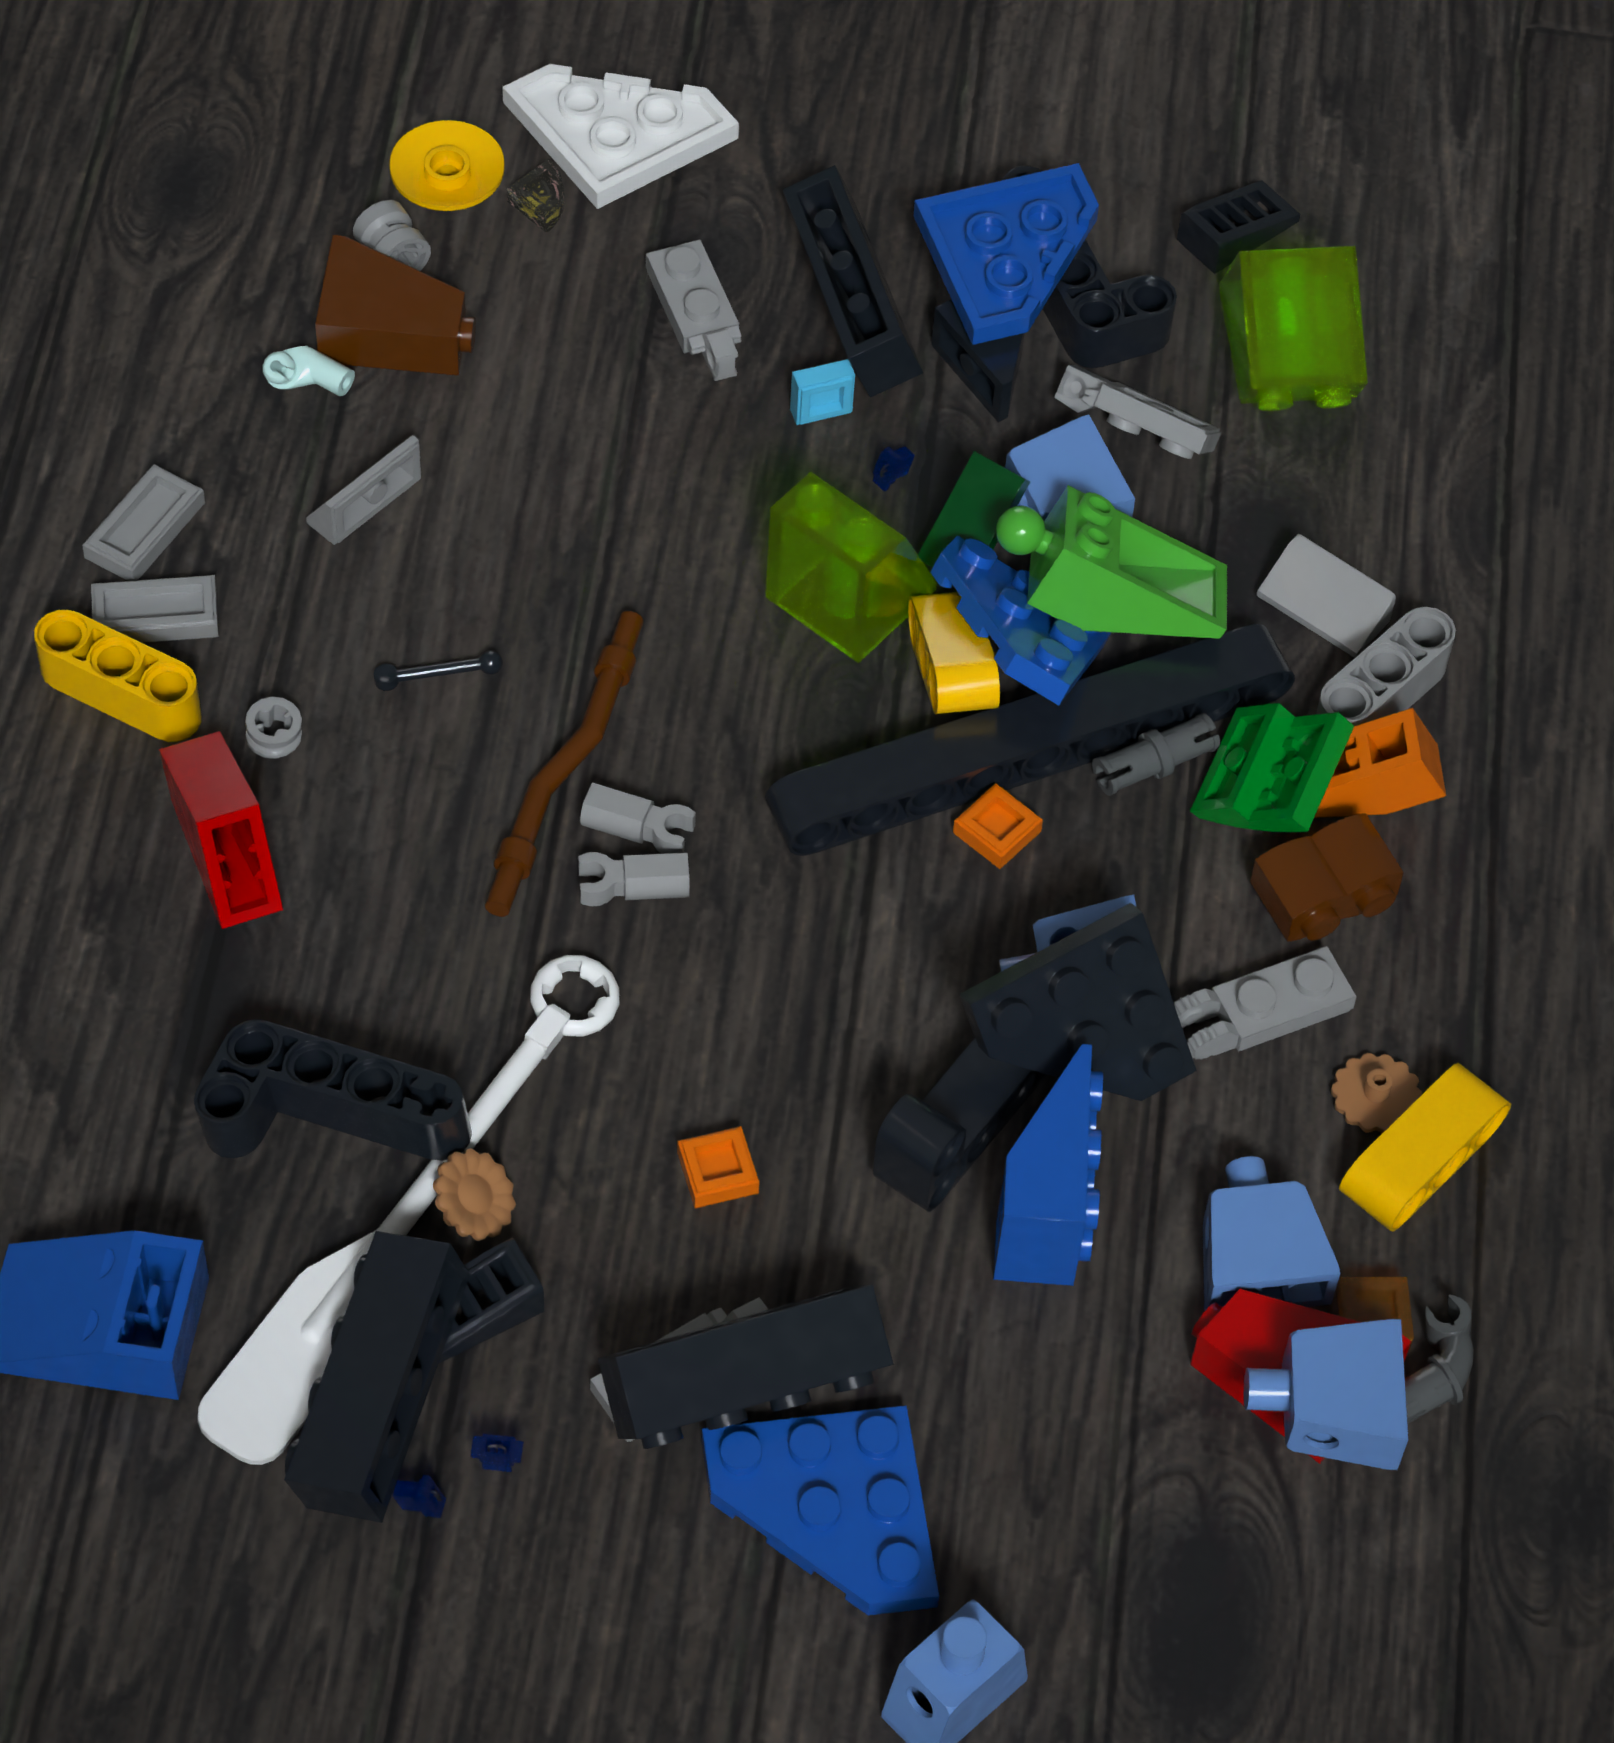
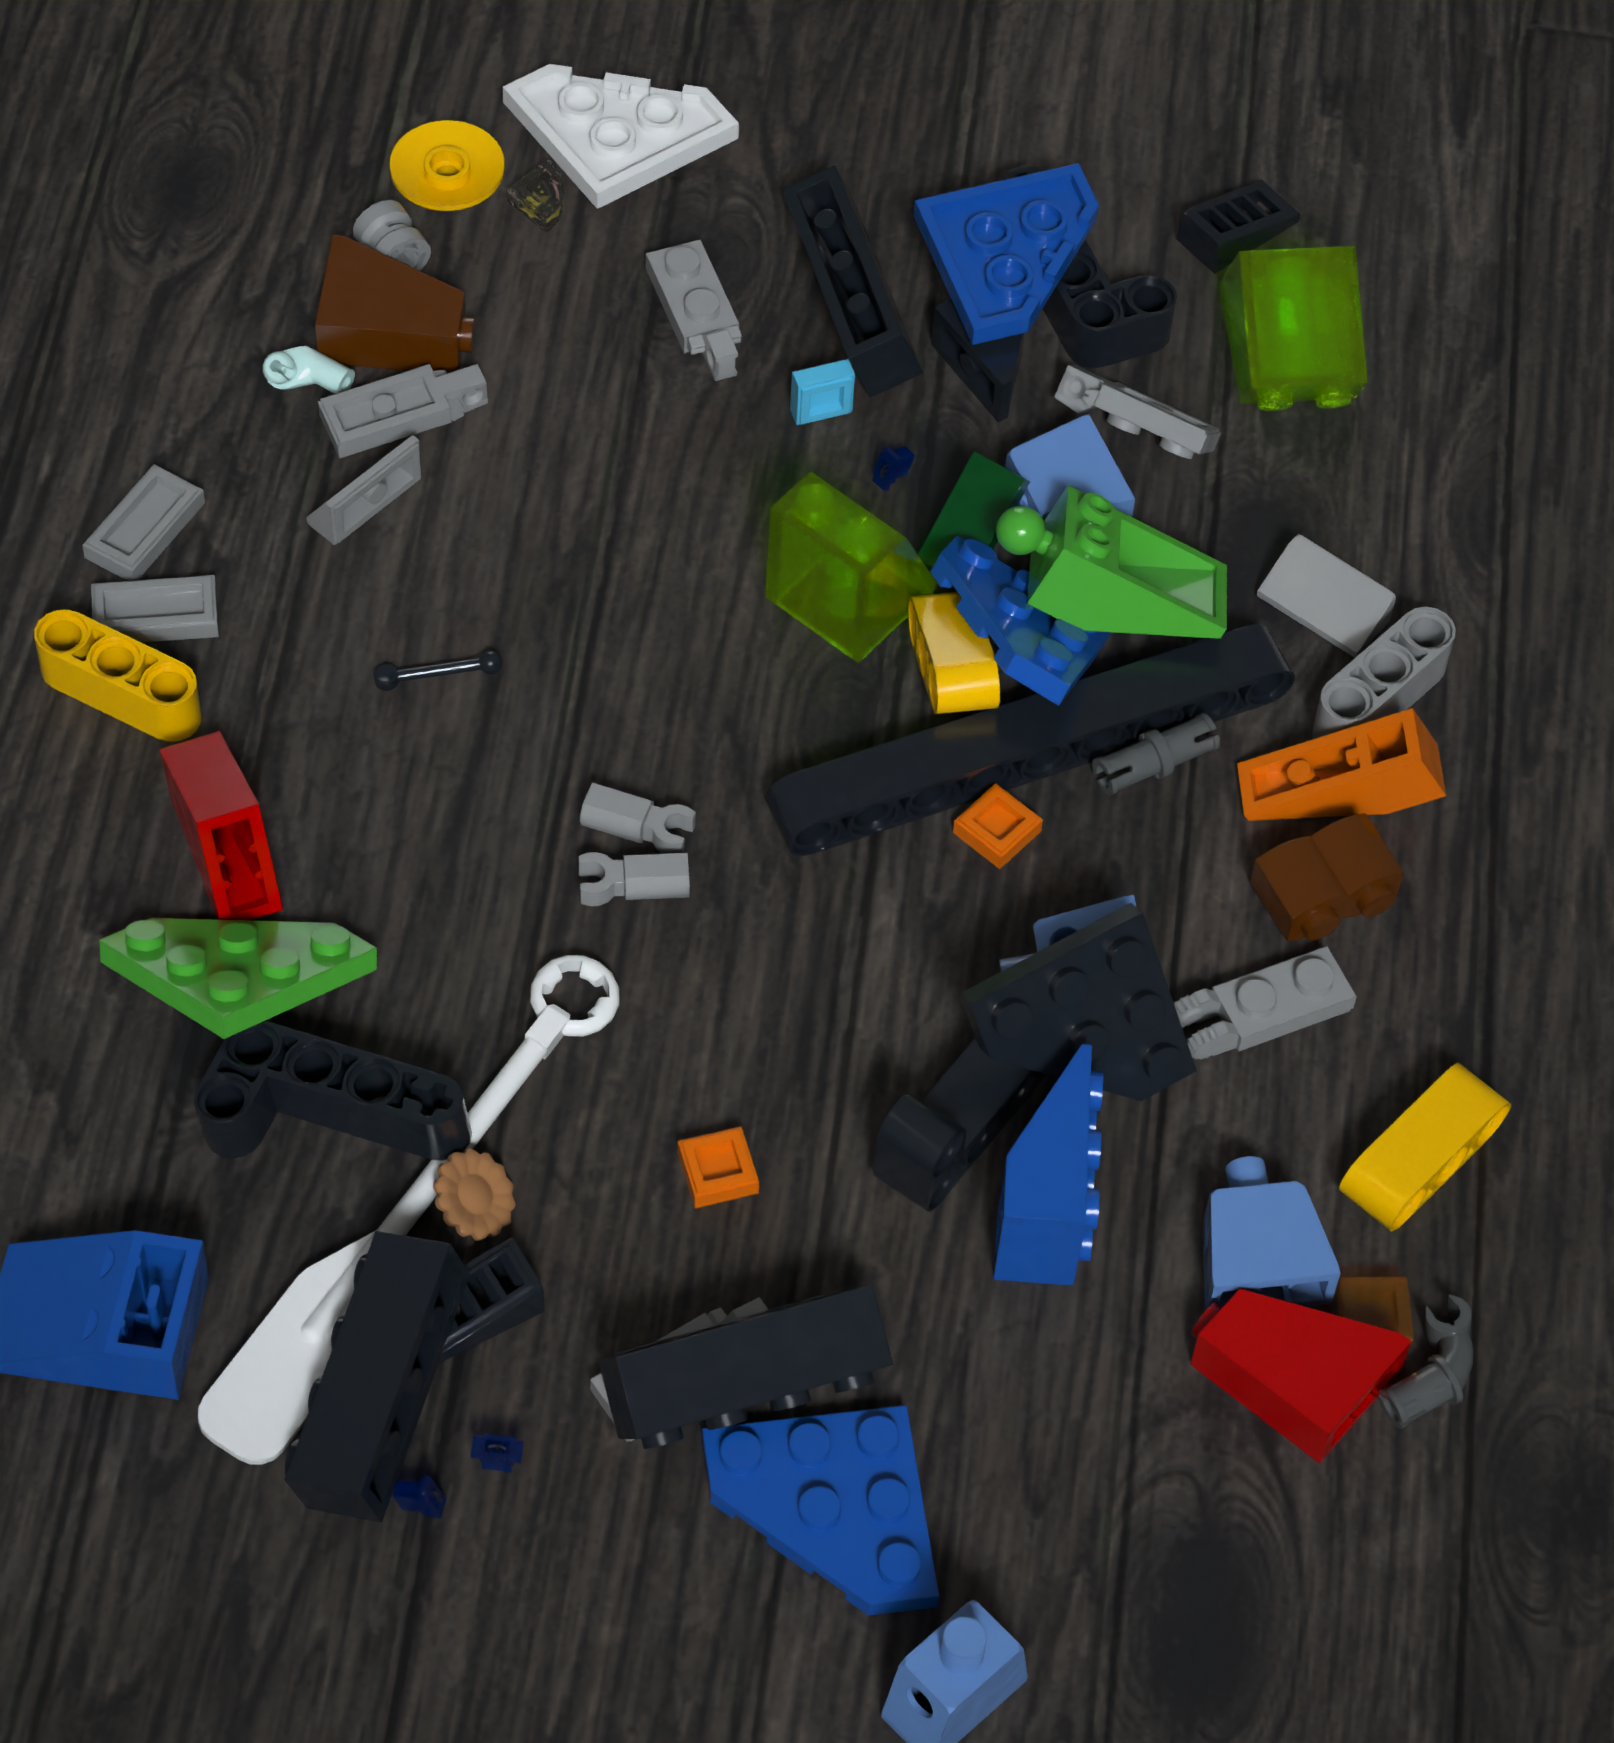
(236, 969): none -> bright green plate
(262, 715): light grey bush -> none
(400, 406): none -> light grey hinge
(517, 852): reddish brown bar -> none
(1272, 769): green slope -> none
(1339, 1393): medium blue torso -> none
(1374, 1091): medium nougat piece -> none

